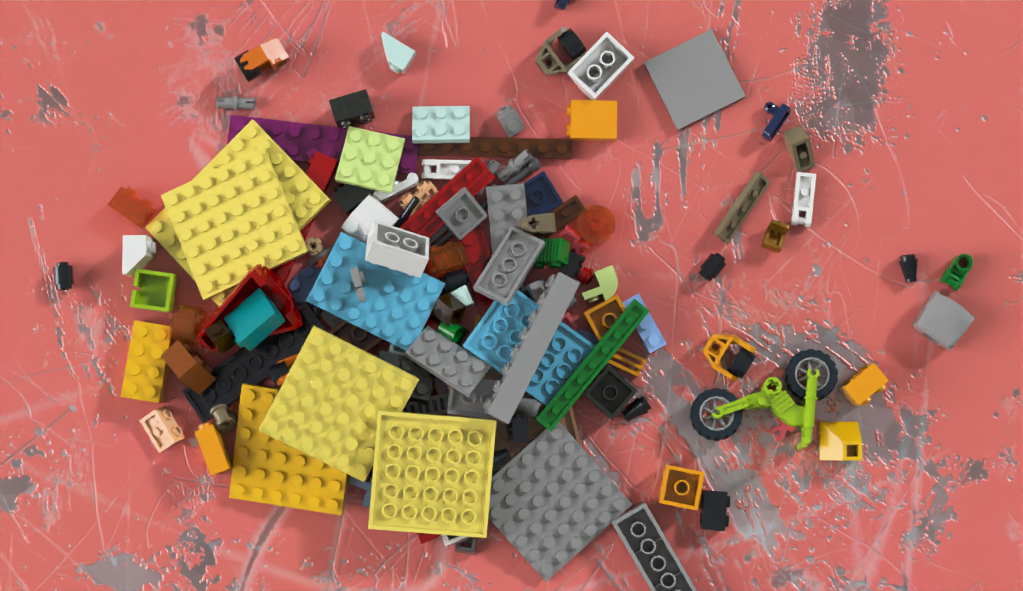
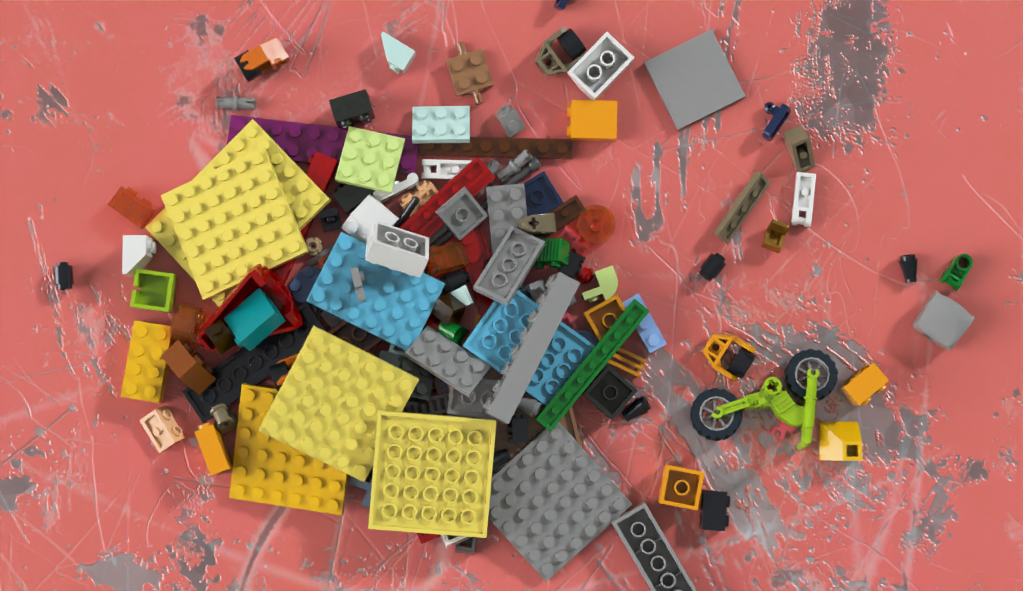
(330, 219): none -> black bracket
(469, 73): none -> medium nougat plate

